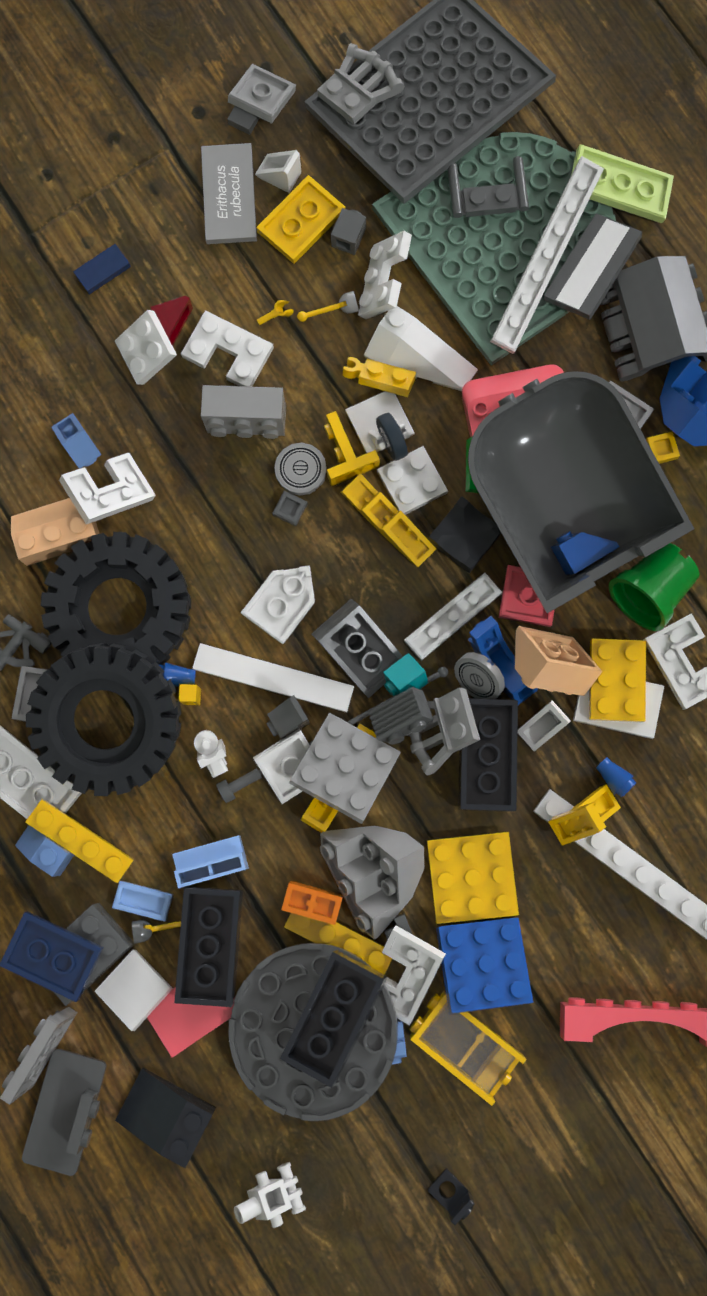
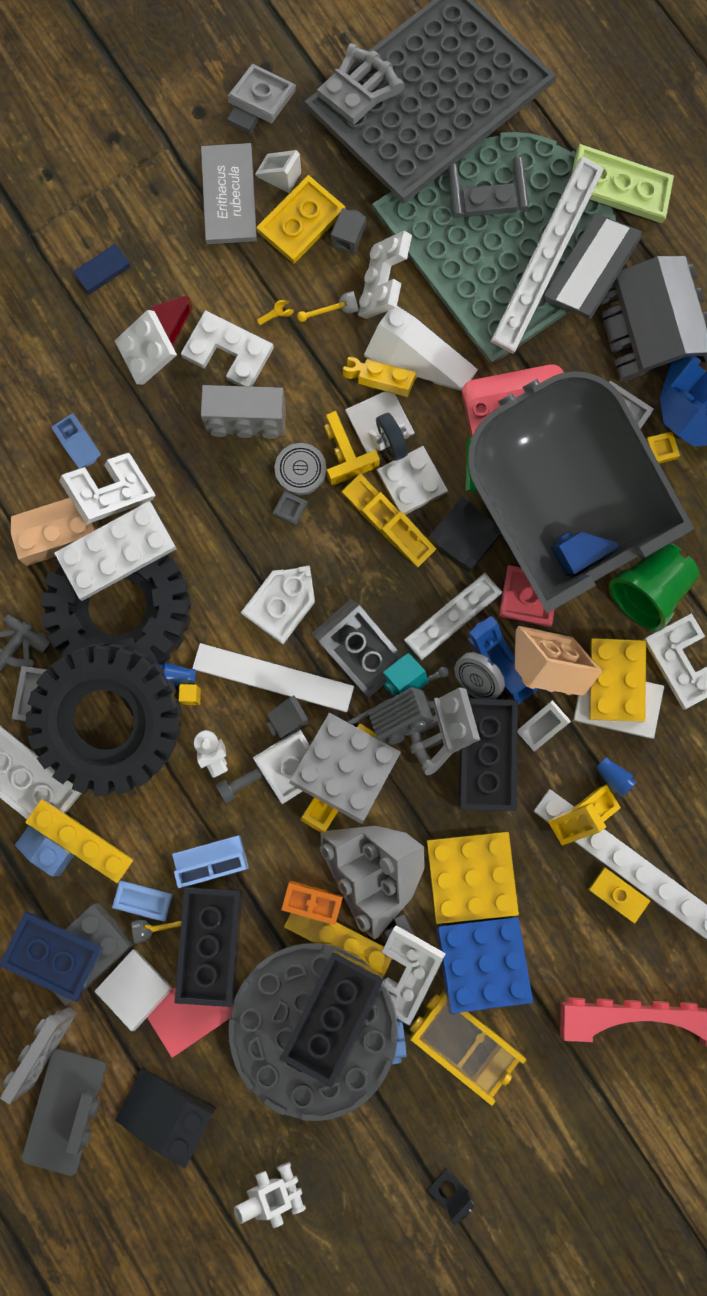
(115, 551): none -> white plate
(619, 895): none -> yellow plate

